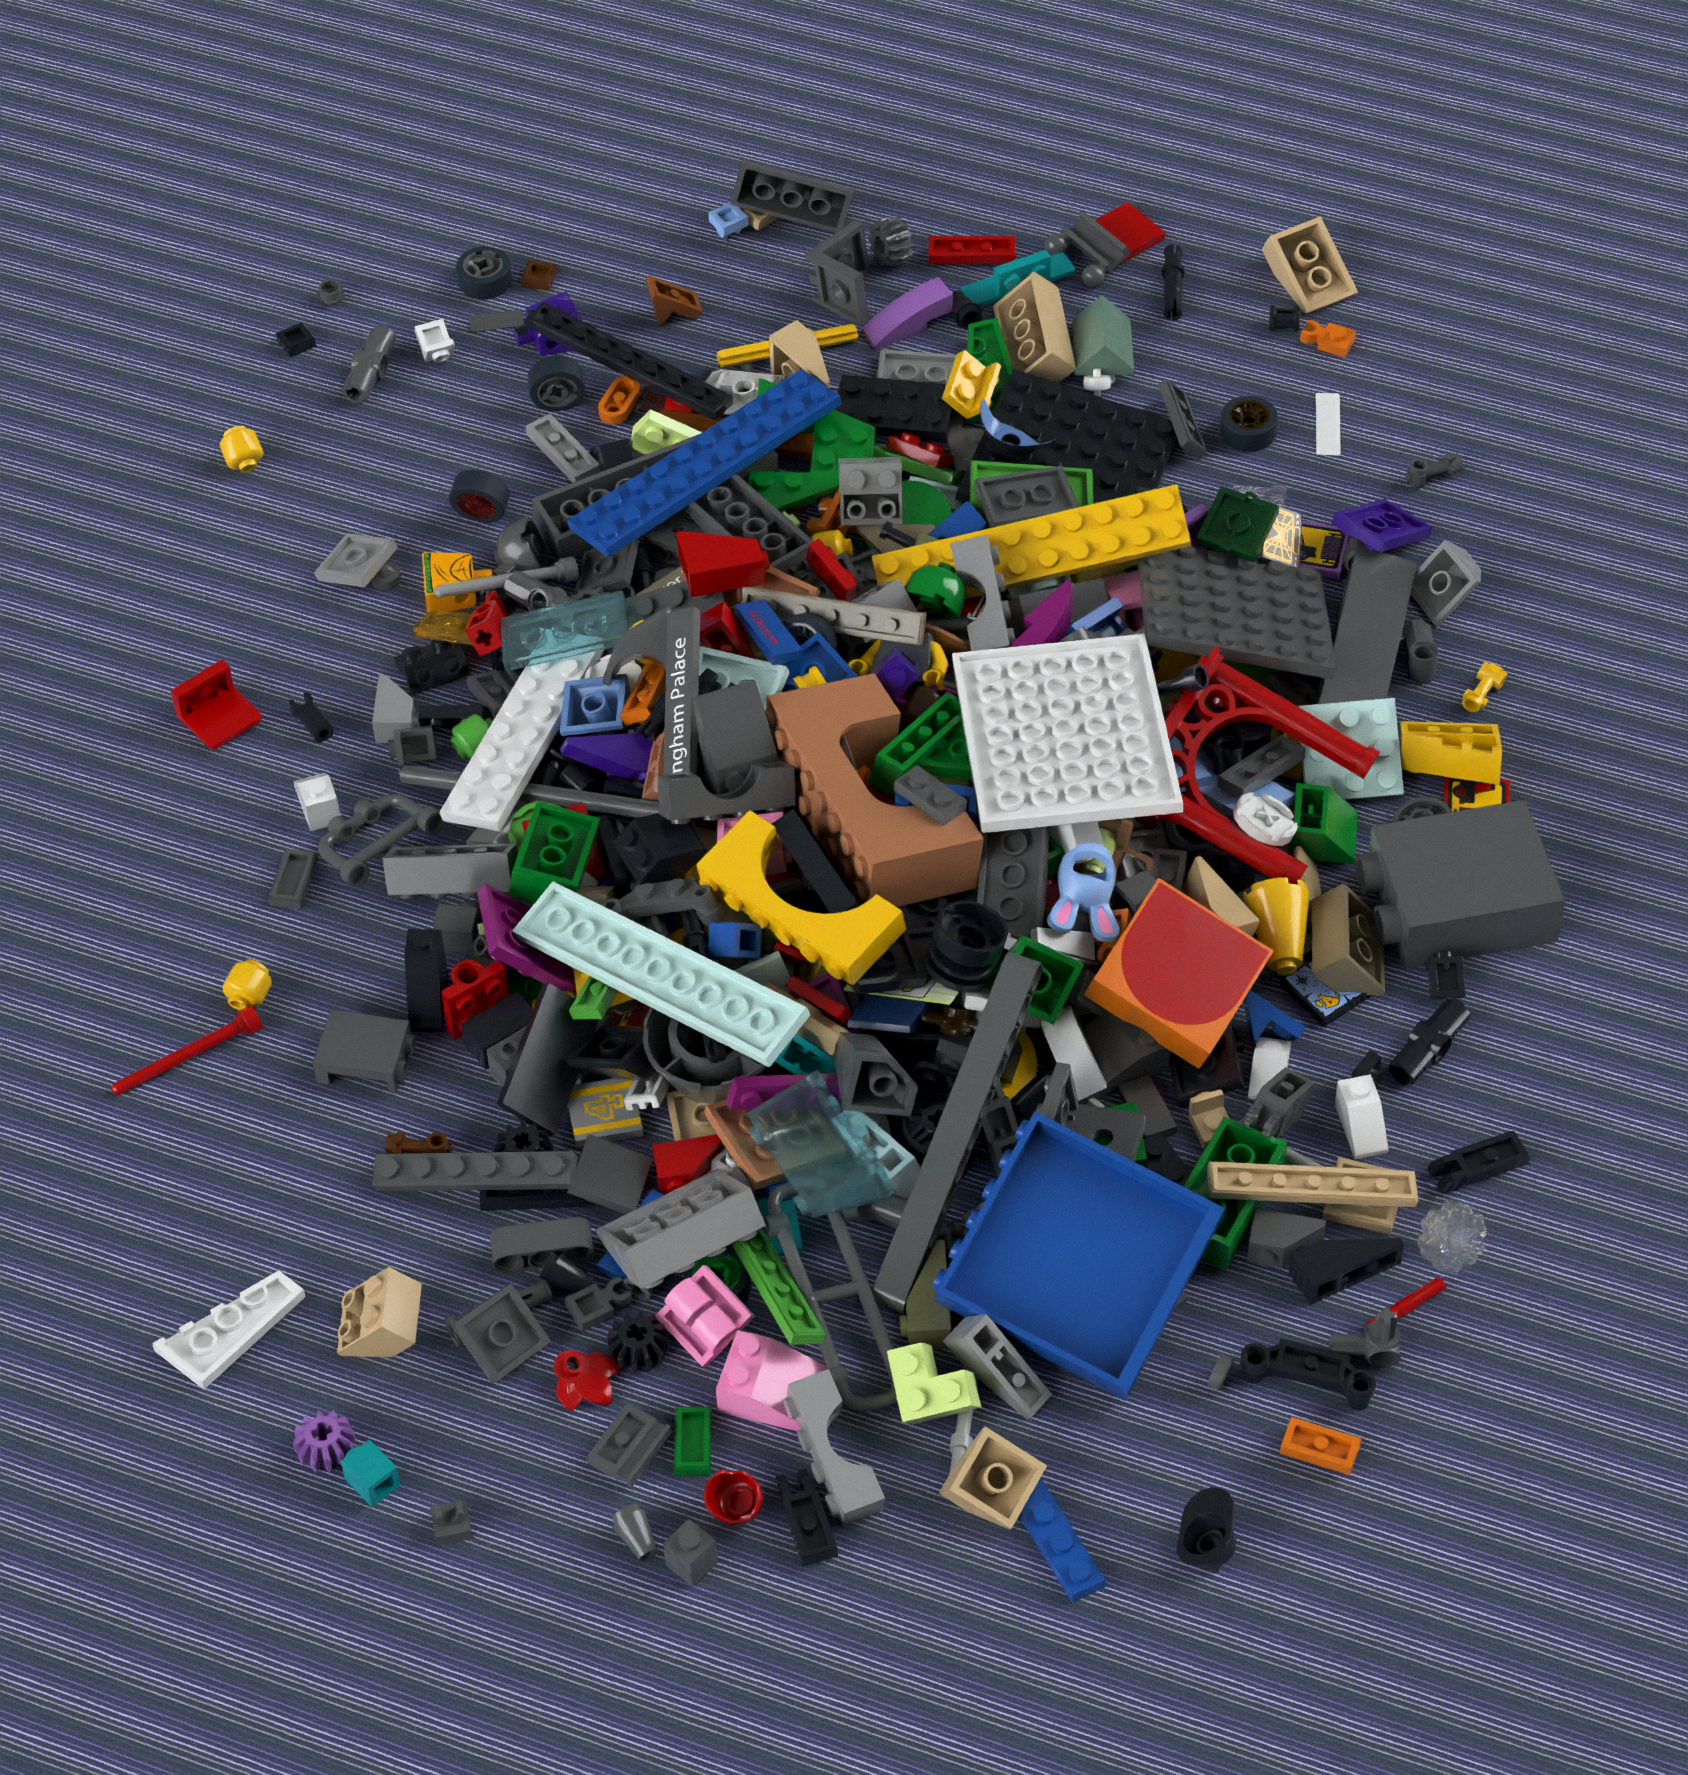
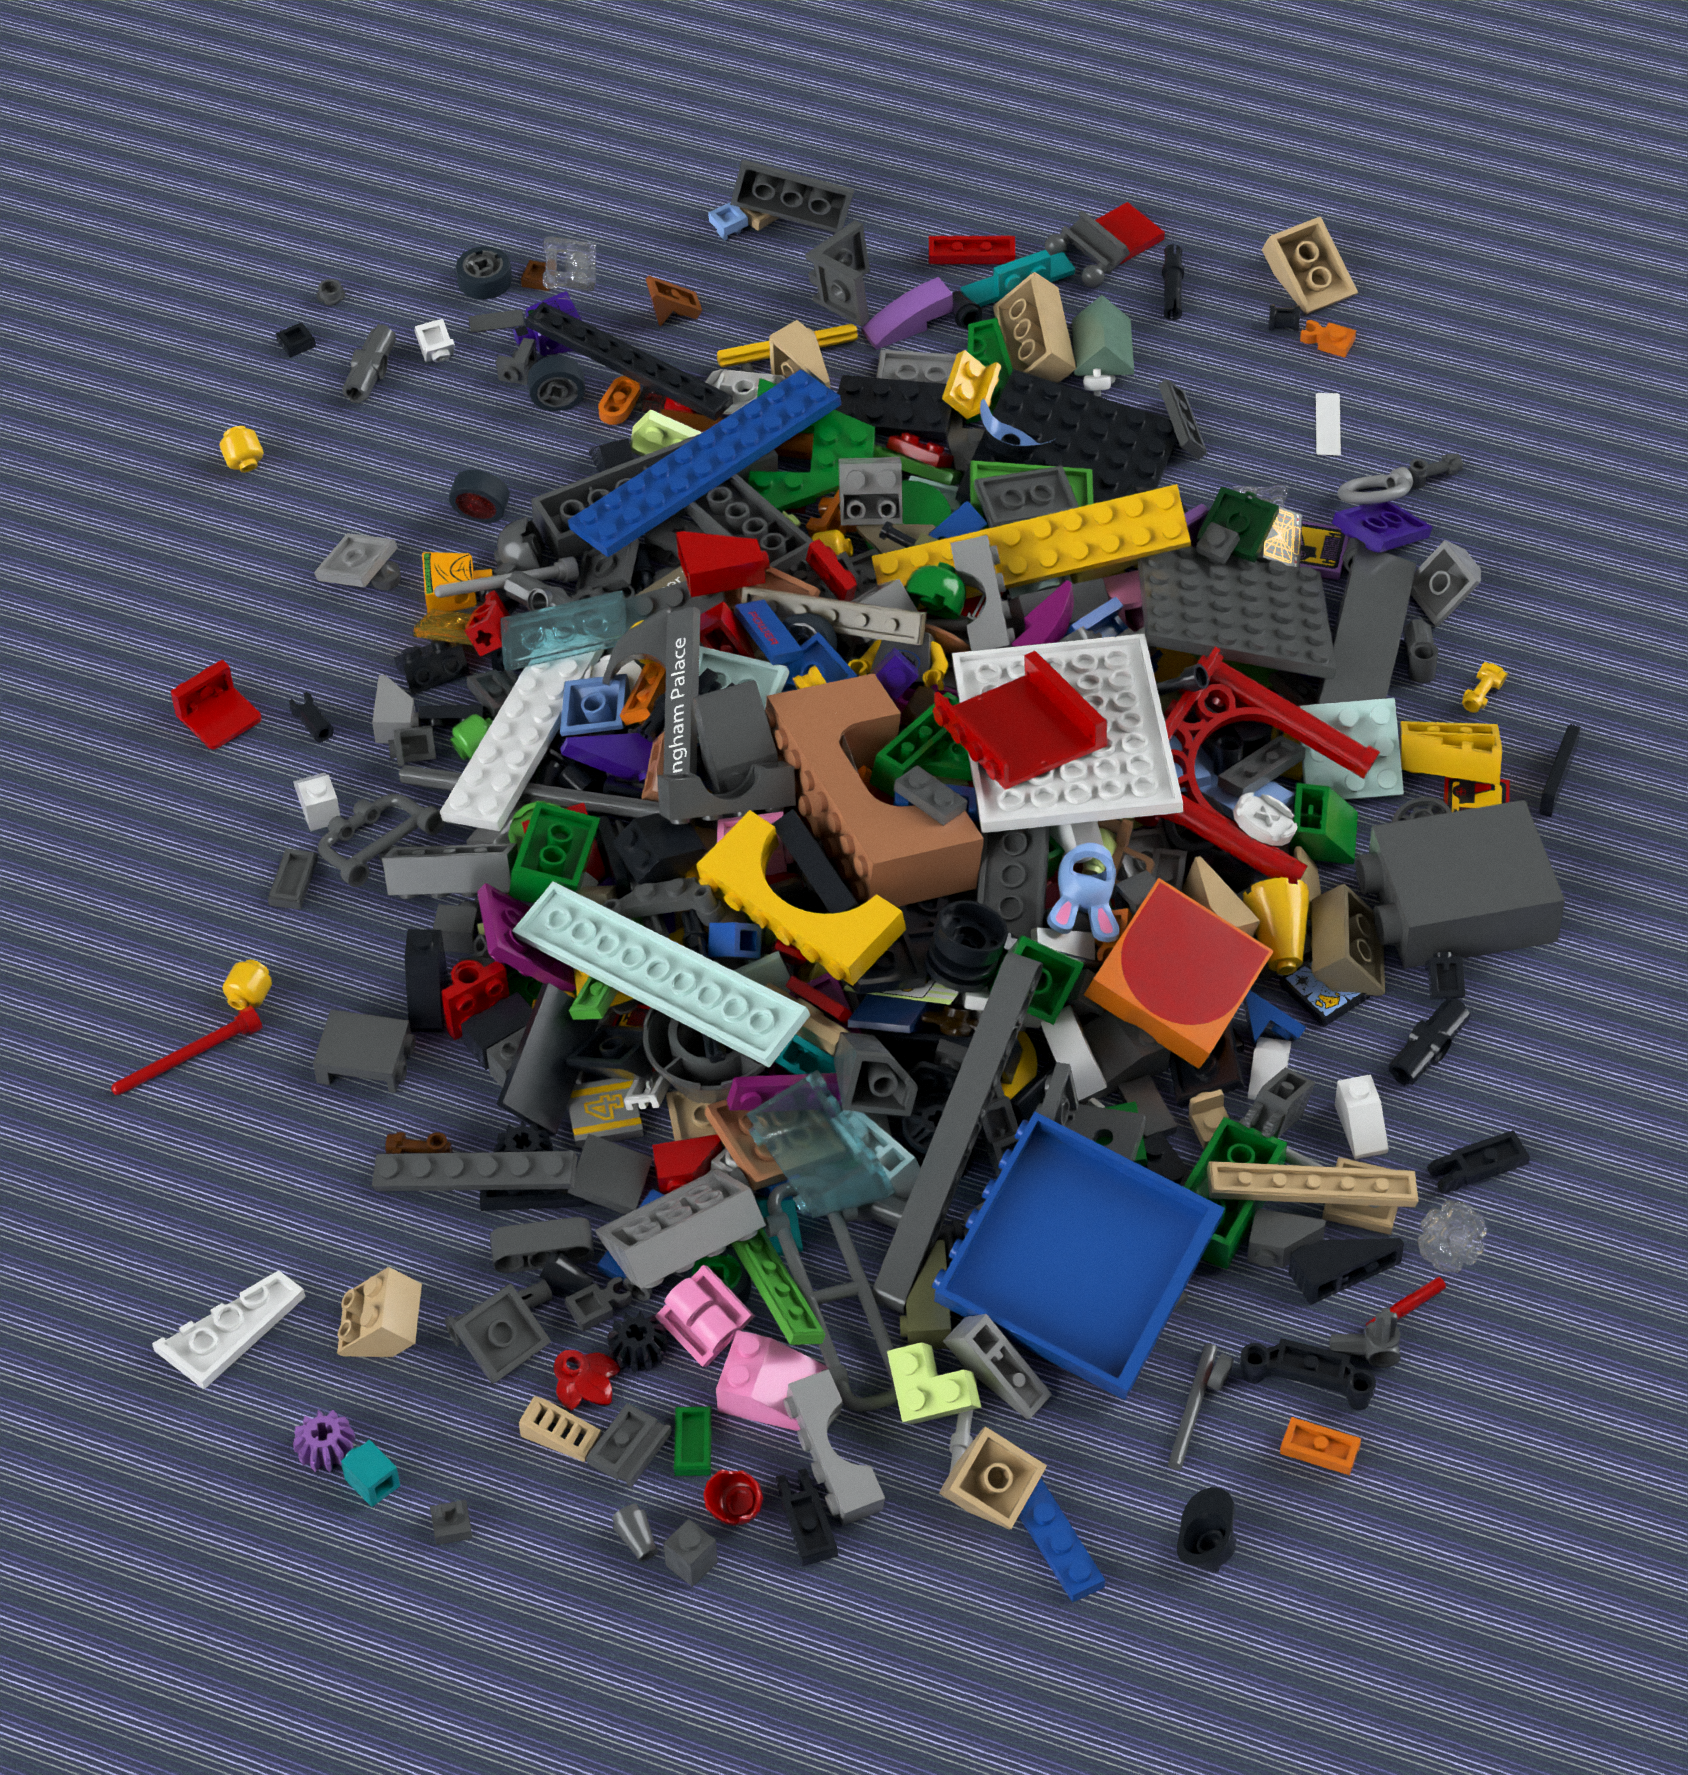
(516, 368): none -> dark grey bracket
(551, 1413): none -> tan slope
(562, 448): light grey plate -> none
(579, 263): none -> clear plate
(890, 241): dark grey gear -> none
(1024, 724): none -> red panel
(1192, 1406): none -> dark grey bar
(1217, 543): none -> dark grey plate
(1248, 423): black wheel -> none
(1369, 1065): black plate -> none
(1397, 484): none -> light grey piece
(1559, 770): none -> black tile

